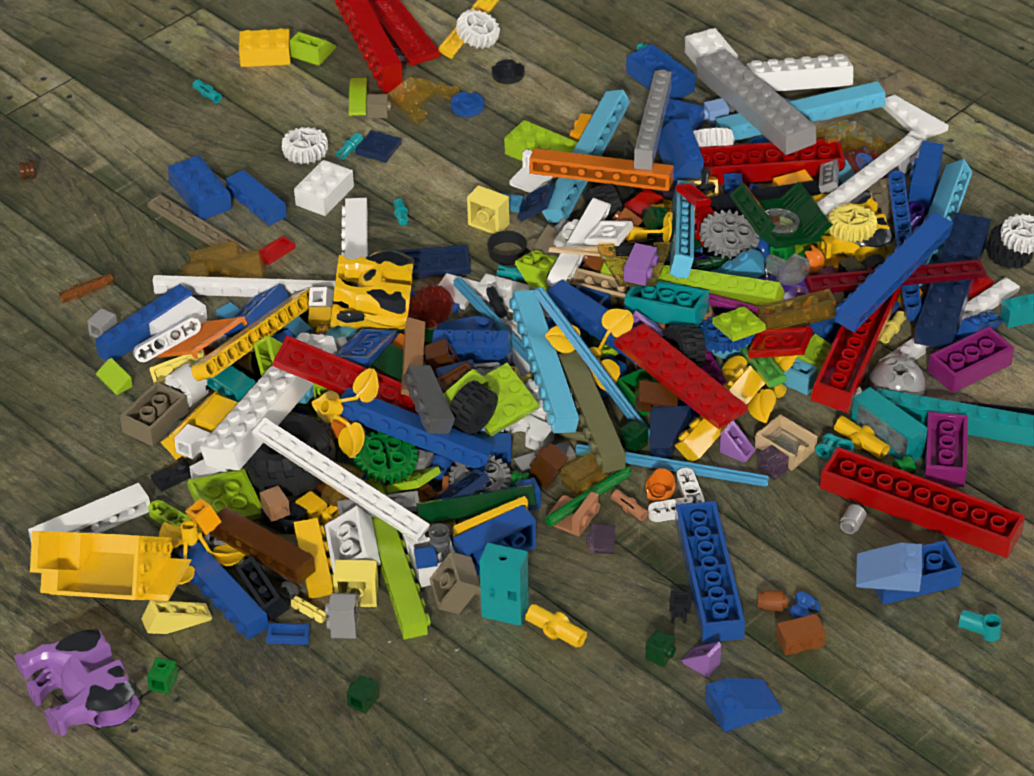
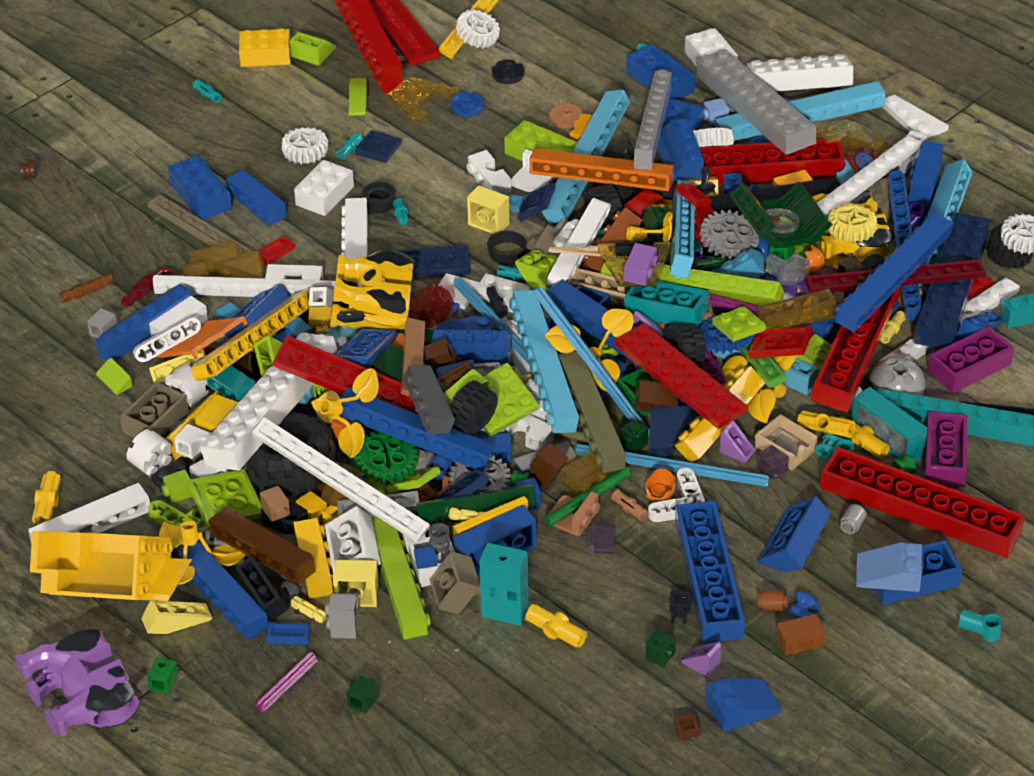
(46, 497): none -> yellow piece
(144, 286): none -> dark red piece
(149, 452): none -> white brick
(176, 486): none -> lime brick
(204, 516): light orange brick -> none
(286, 682): none -> magenta axle
(294, 272): none -> white arch
(378, 105): dark tan brick -> none
(379, 188): none -> black tyre
(463, 514): none -> light yellow axle
(483, 169): none -> white arch
(565, 115): none -> nougat plate
(609, 232): white tile -> none
(686, 726): none -> reddish brown plate
(795, 535): none -> blue slope
(829, 176): light grey plate -> none
(835, 425): none -> yellow piece

